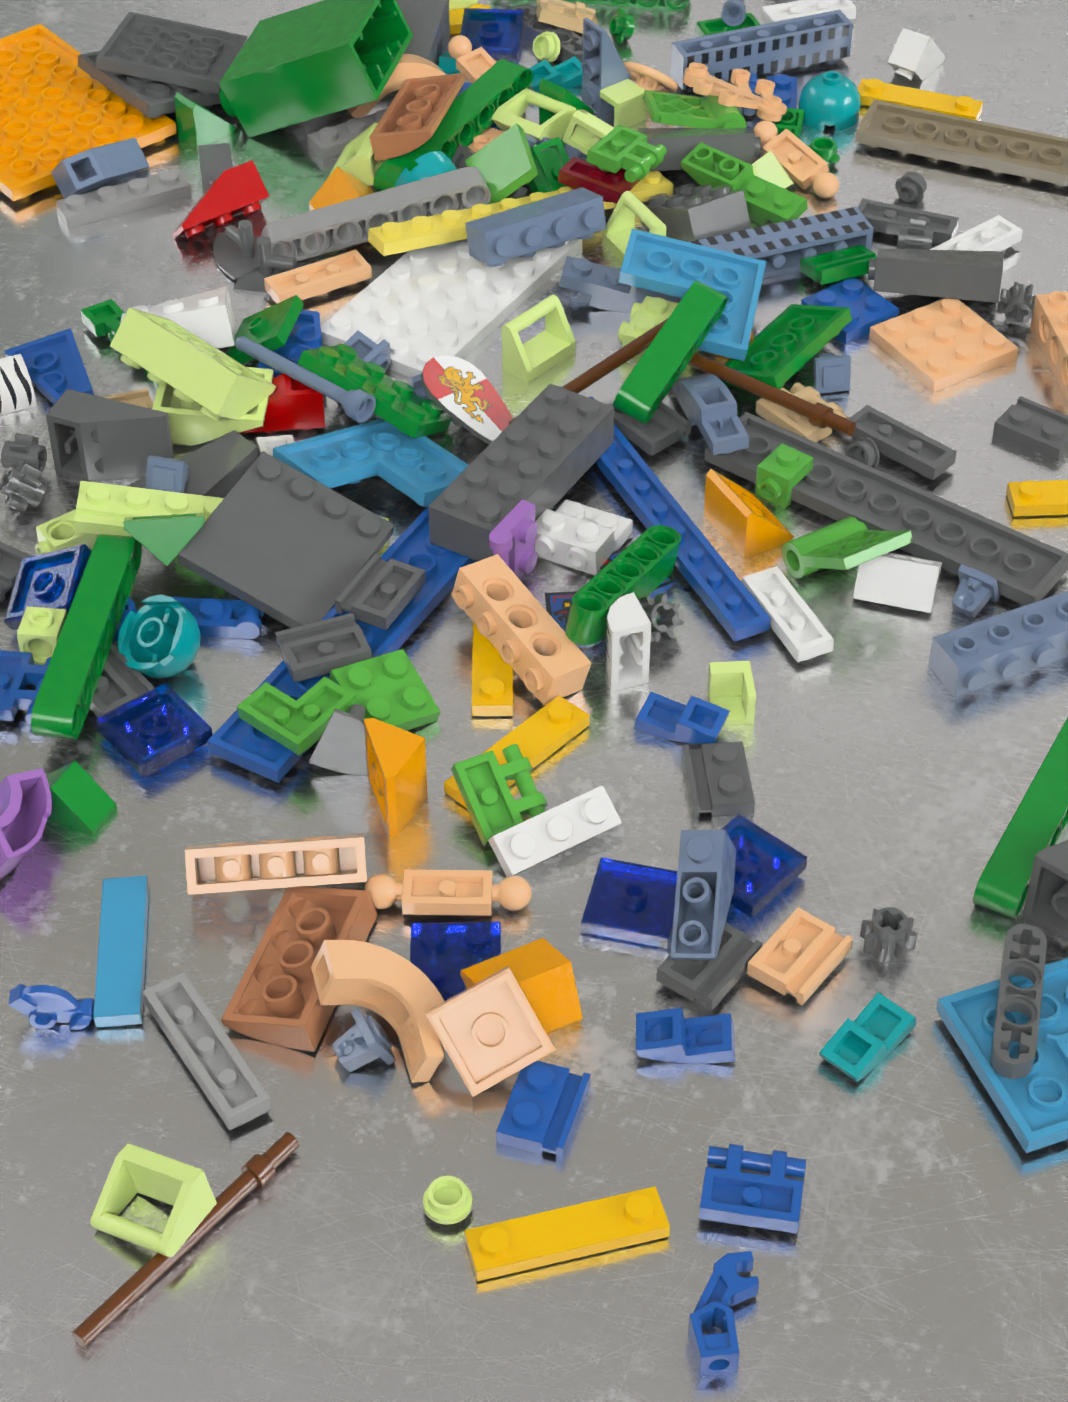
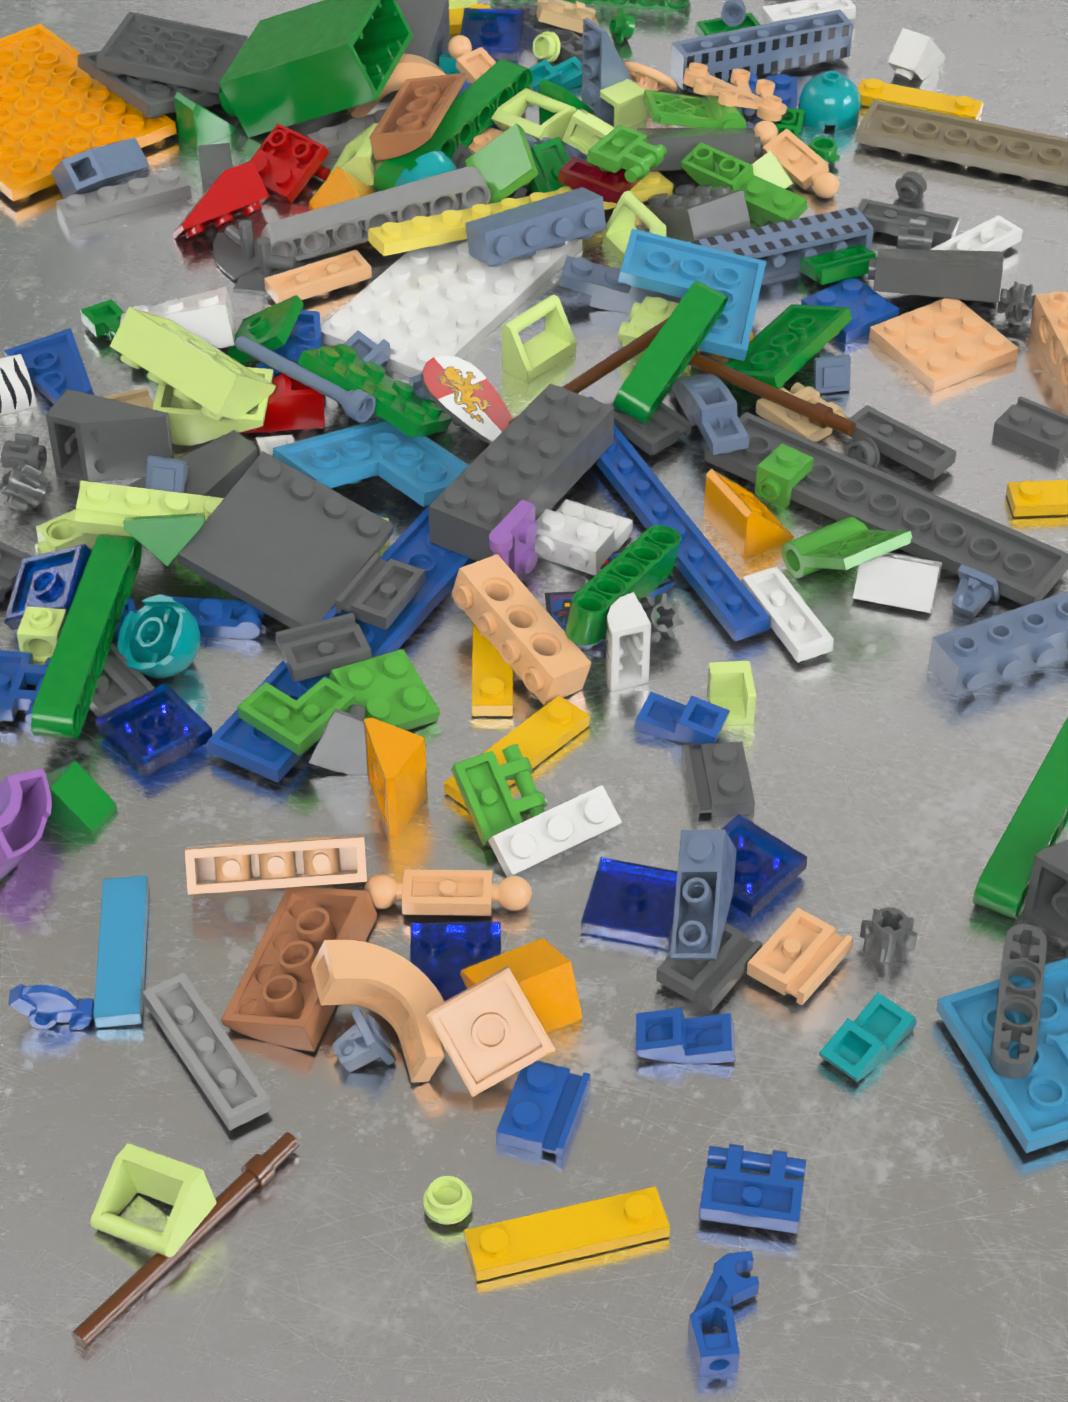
(289, 161): none -> red plate

